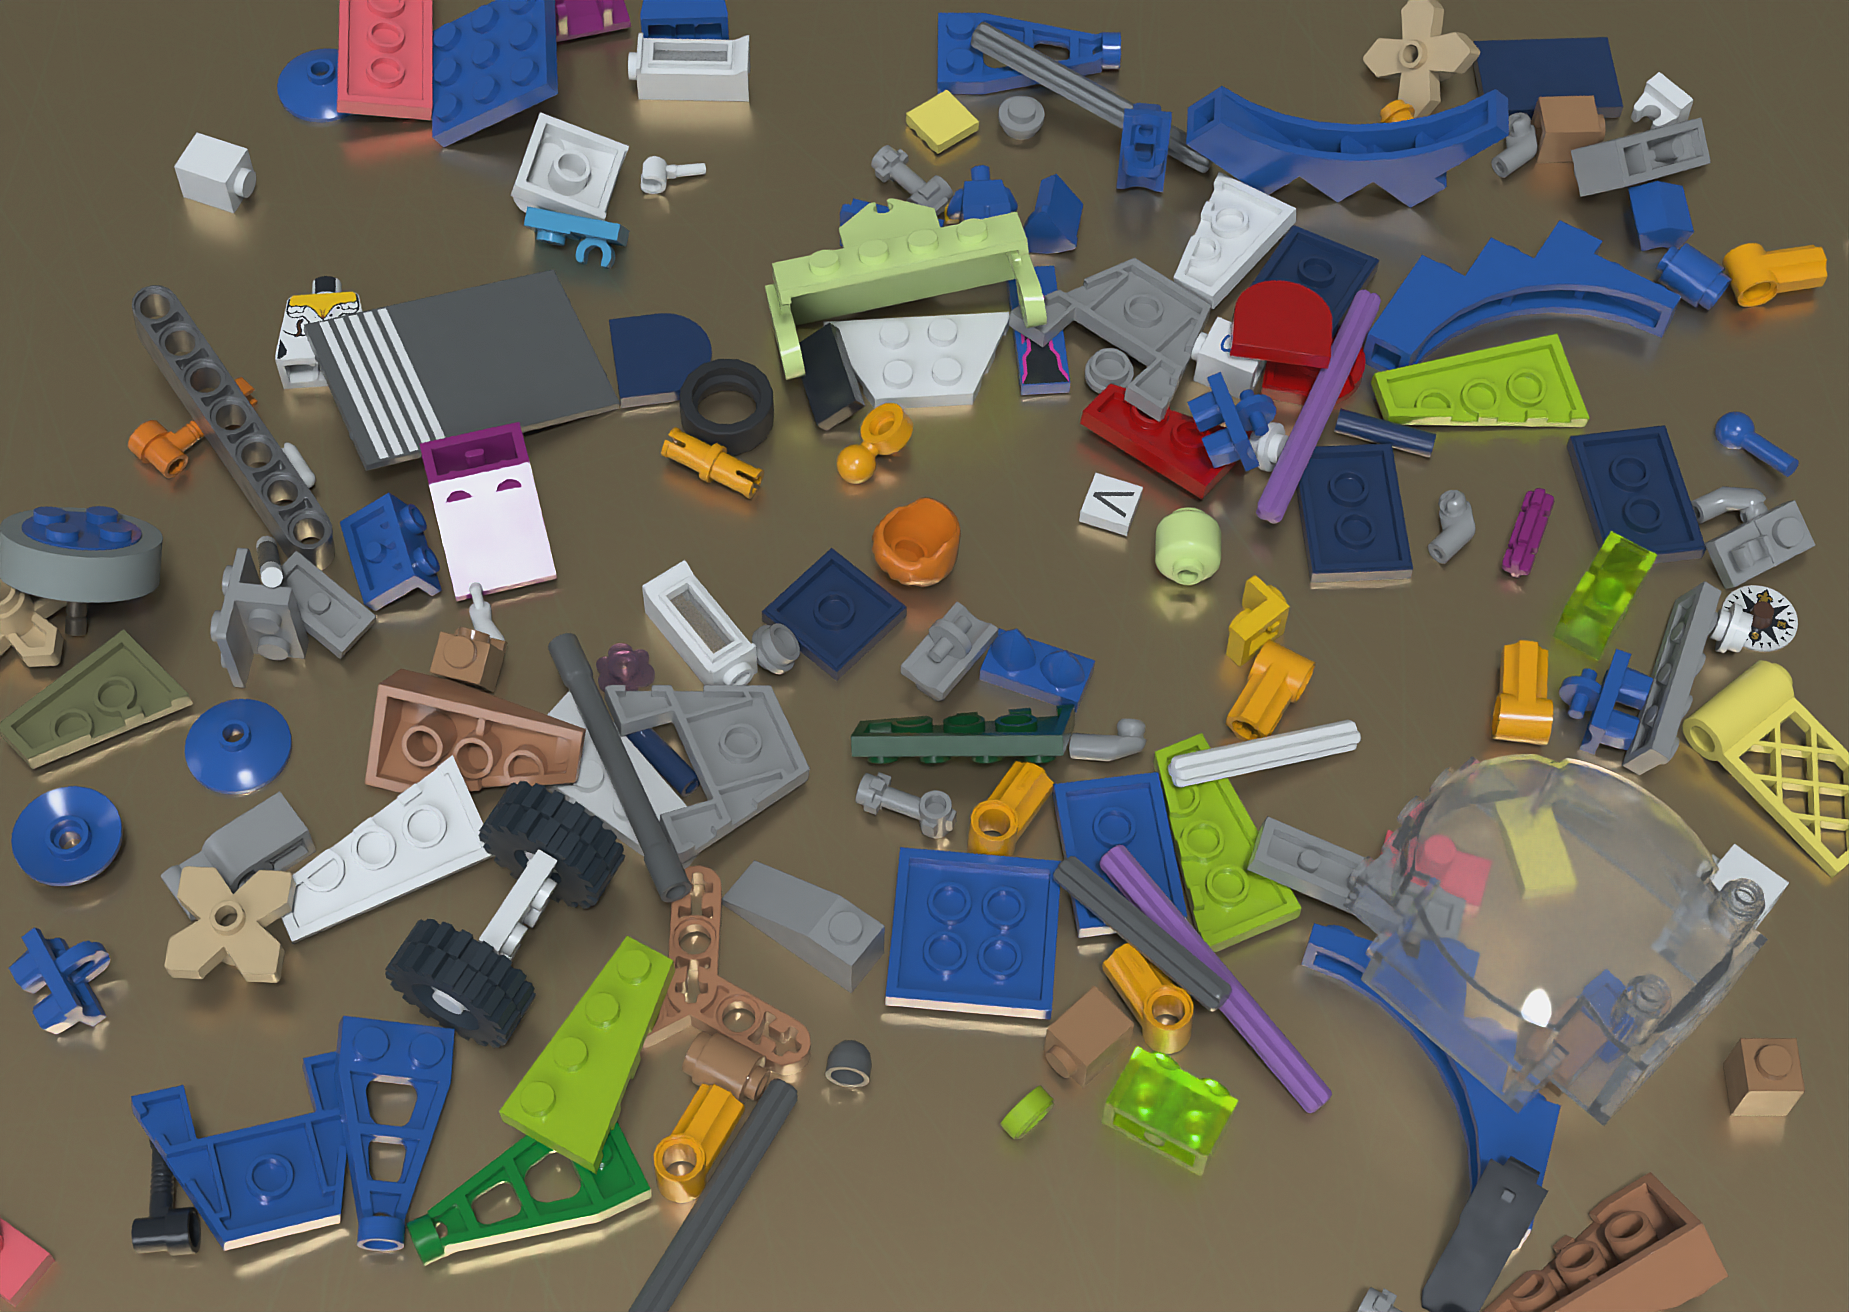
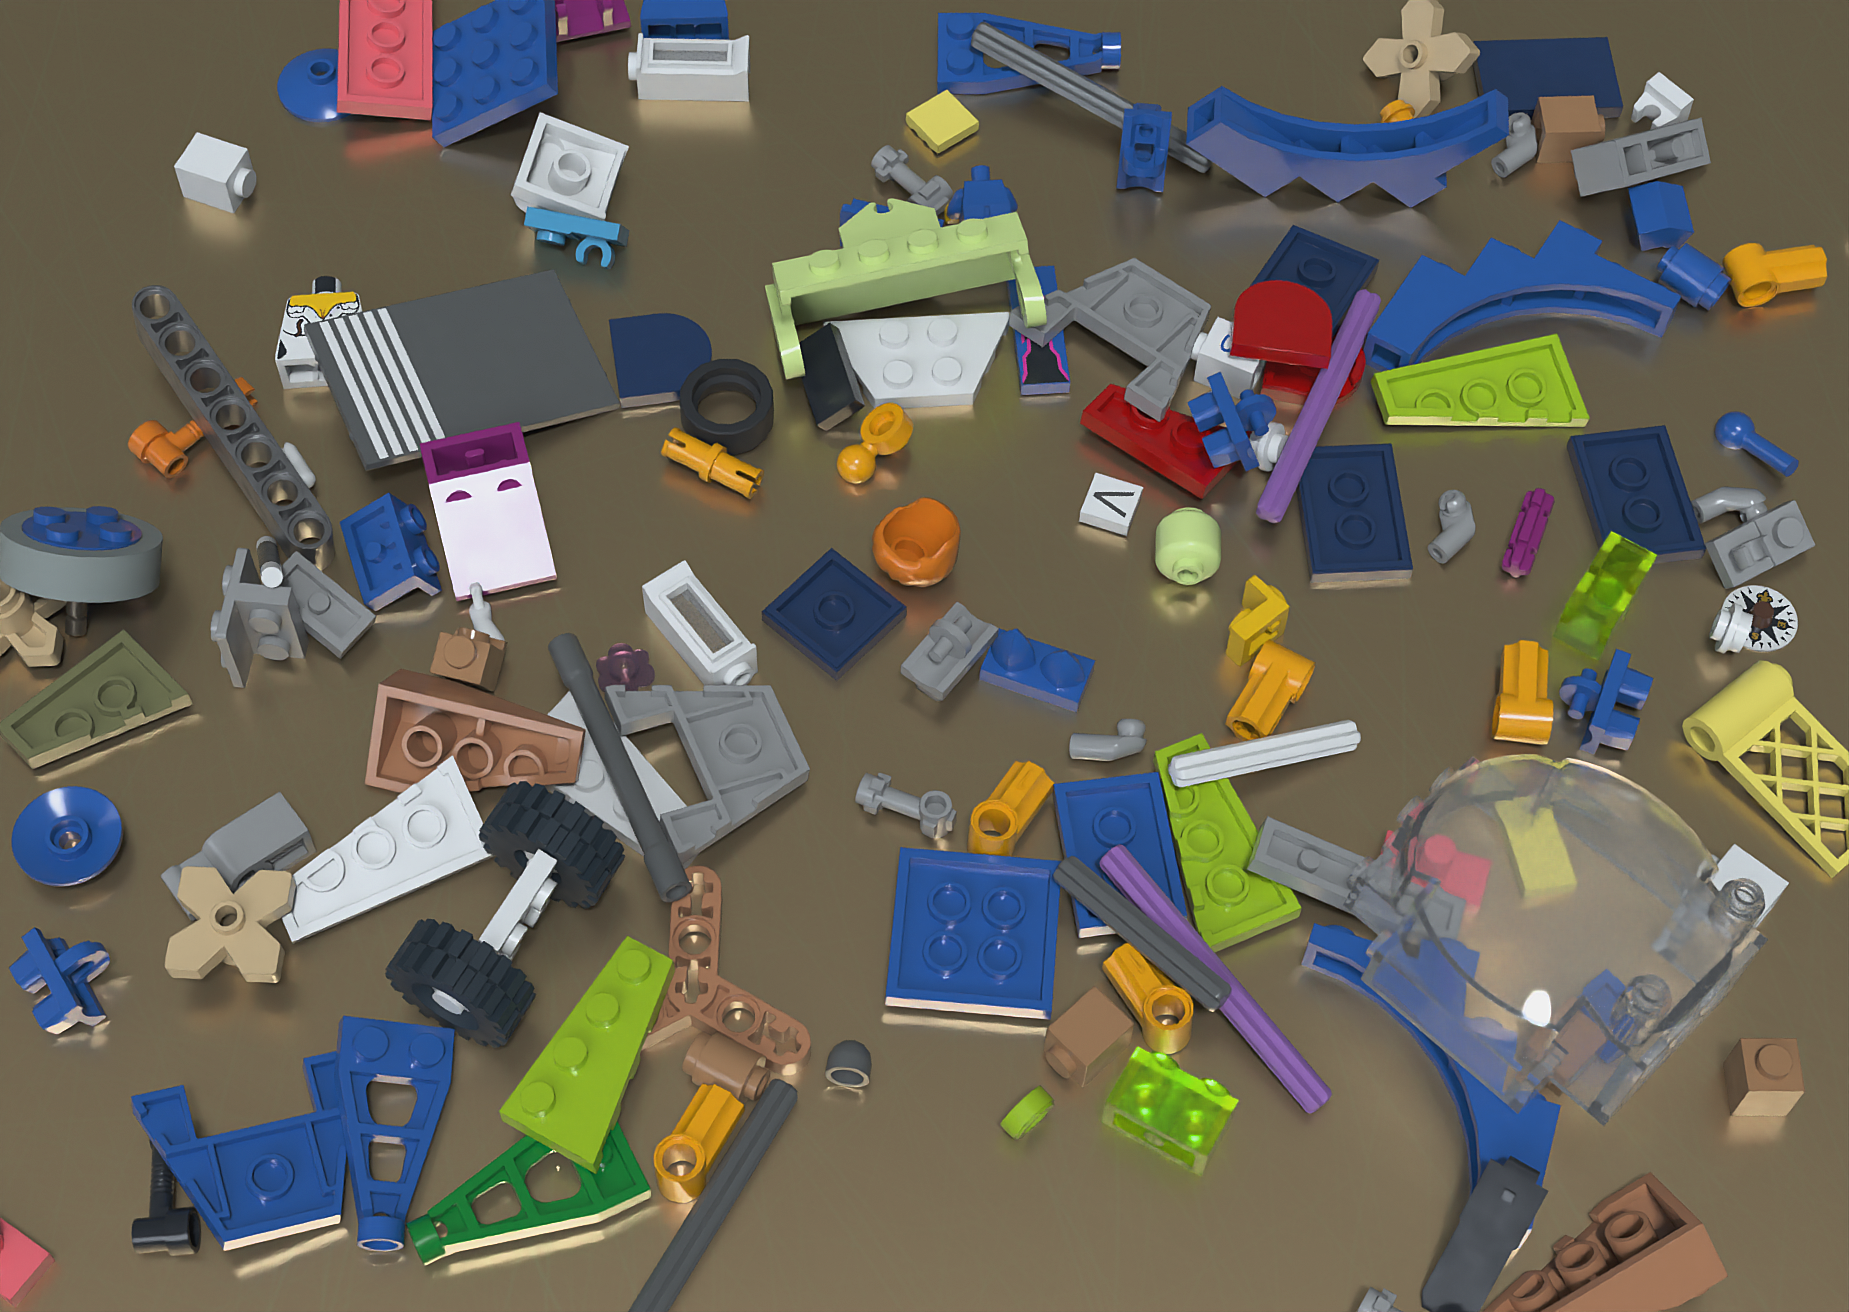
(242, 764): blue dish -> none
(656, 173): white hand -> none
(665, 761): dark blue piece -> none
(776, 648): light grey plate -> none
(809, 922): light grey slope -> none
(966, 735): wing -> none
(1021, 117): light grey plate -> none
(1055, 218): blue tile -> none
(1108, 367): light grey plate -> none
(1231, 238): white wing -> none
(1385, 432): dark blue piece -> none
(1673, 674): light grey plate -> none

